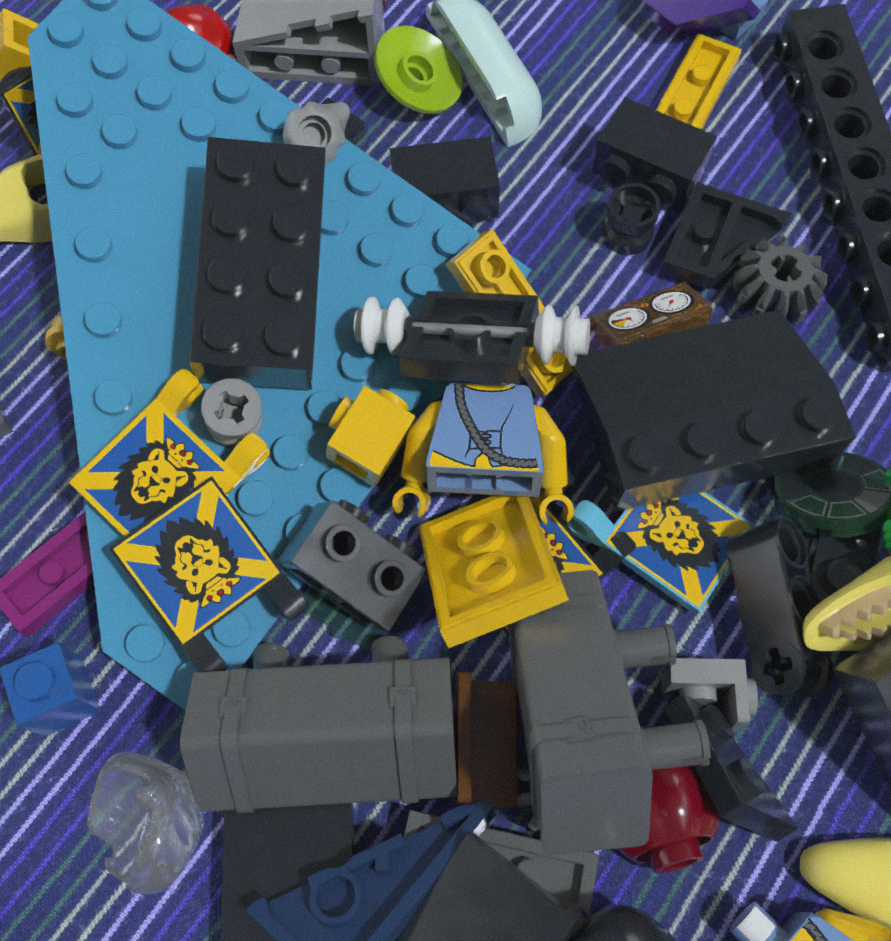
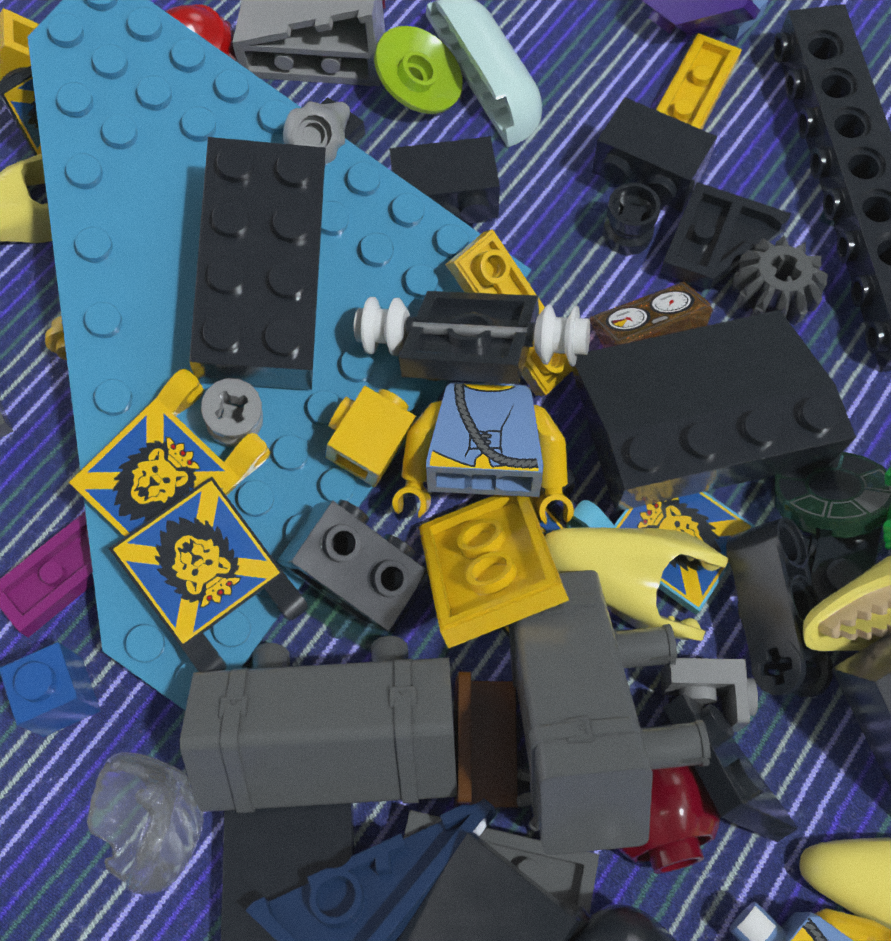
(632, 567): none -> light yellow animal

